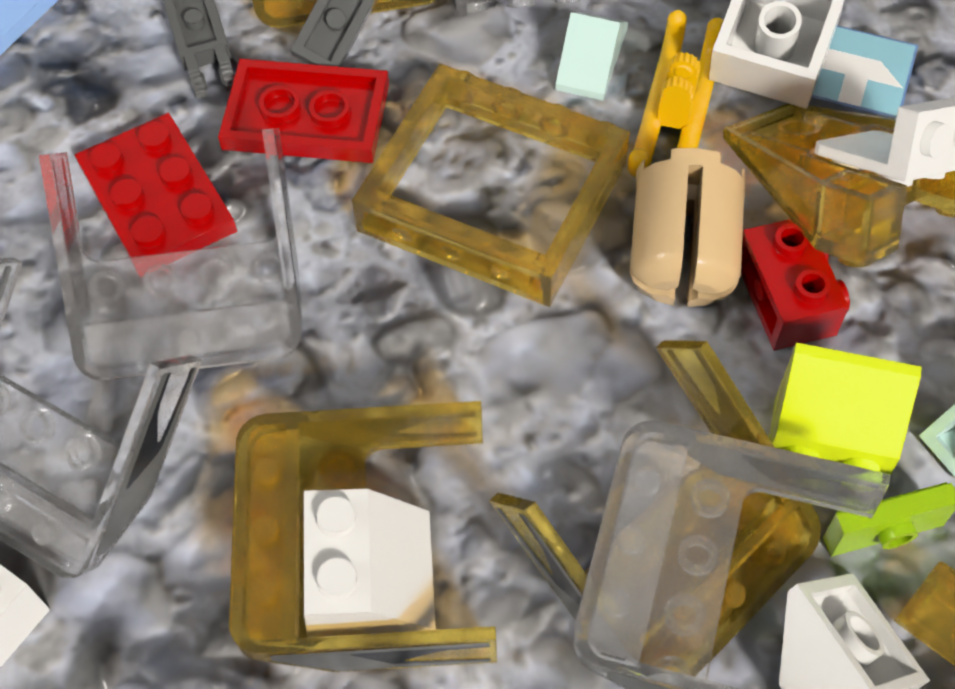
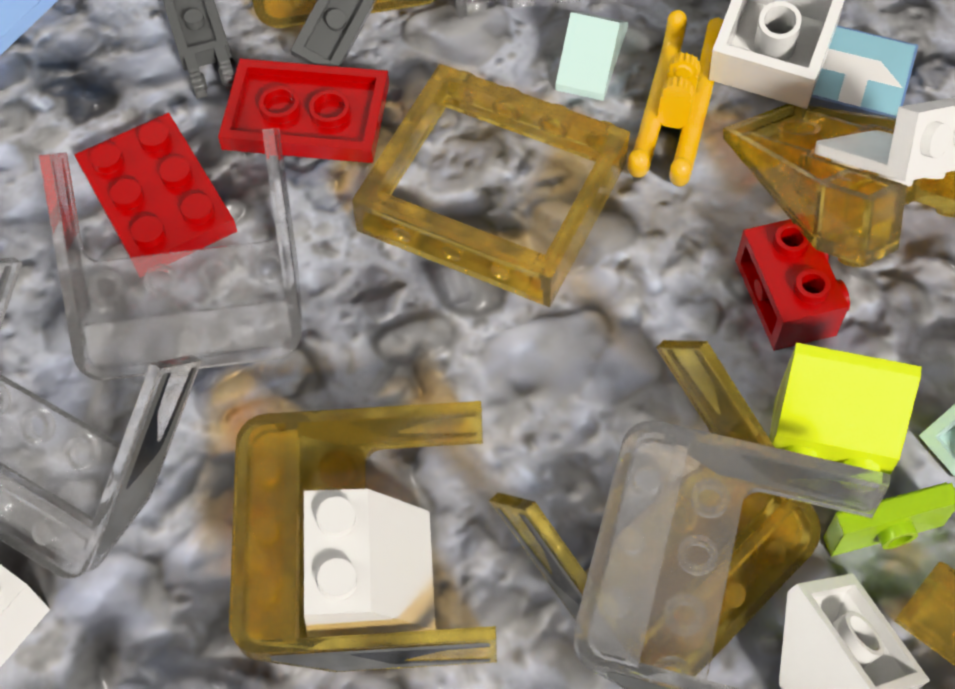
(667, 192): tan cylinder -> none

